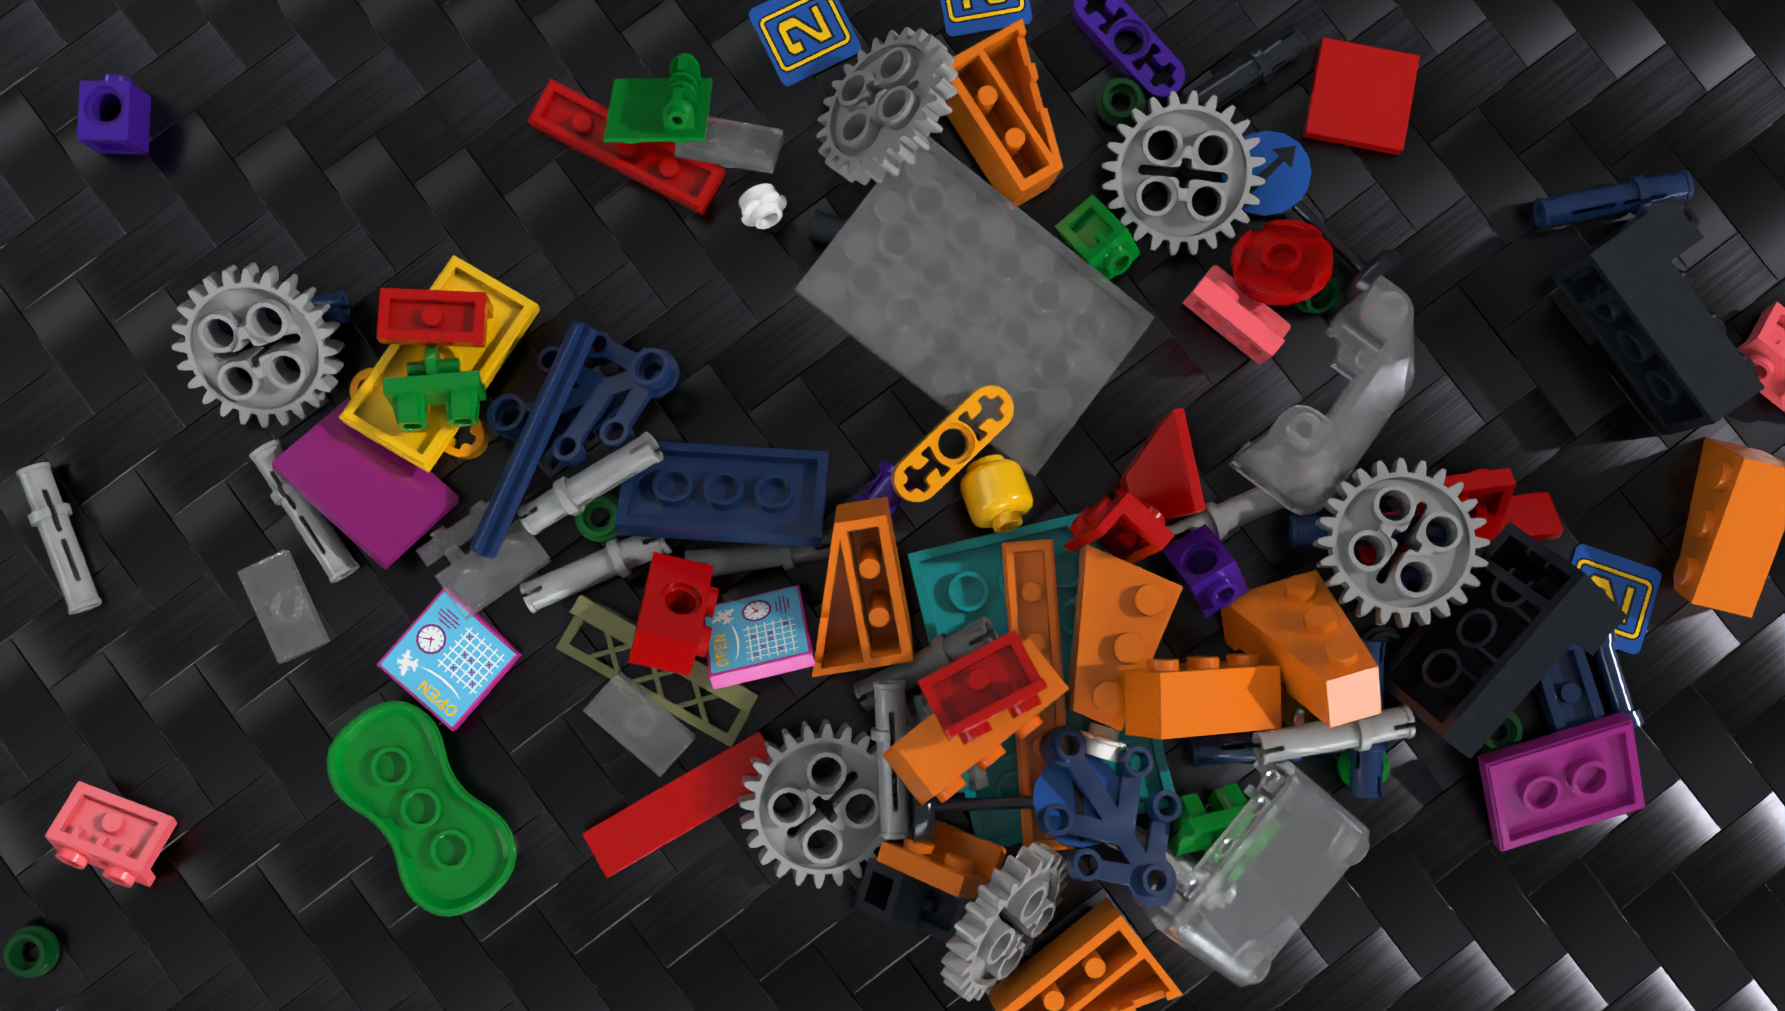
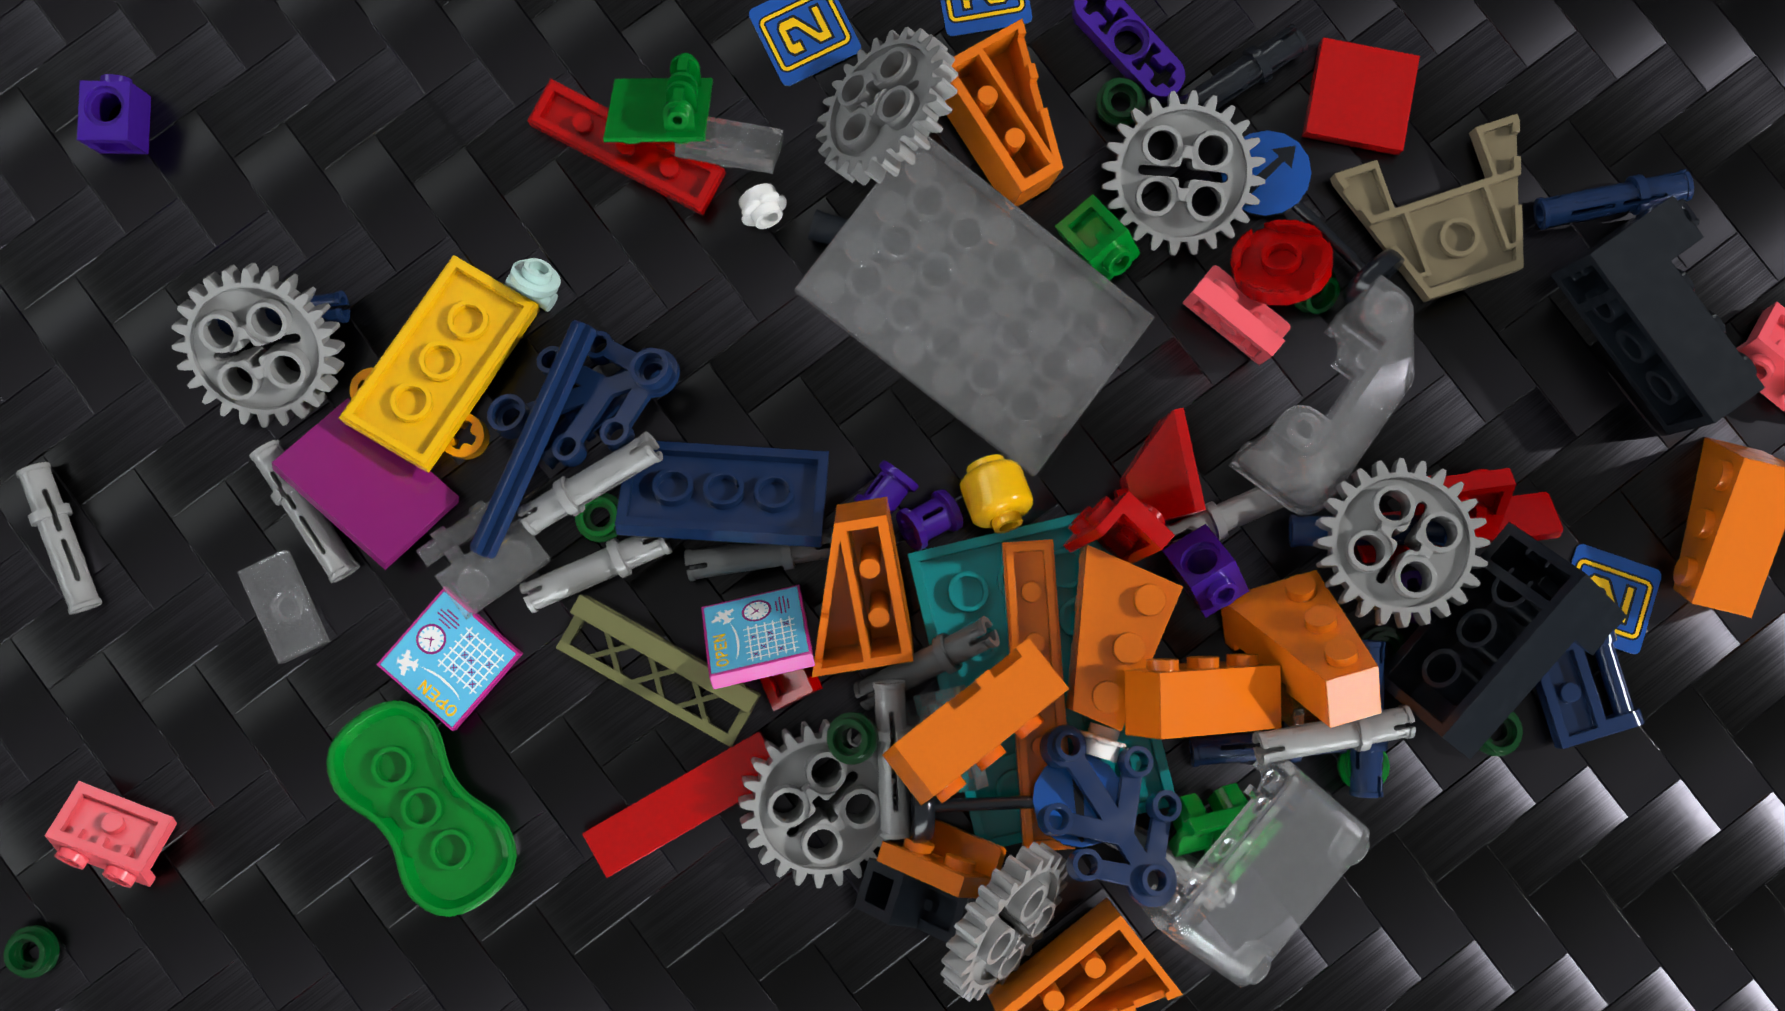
(433, 317): red panel -> none
(435, 383): green hips -> none
(536, 281): none -> light aqua plate
(639, 723): clear plate -> none
(673, 613): red brick -> none
(790, 687): none -> red plate
(838, 742): none -> dark green plate
(929, 519): none -> dark purple bush
(970, 408): light orange beam -> none
(983, 686): red bracket -> none
(1454, 235): none -> dark tan wing
(1562, 781): magenta tile -> none

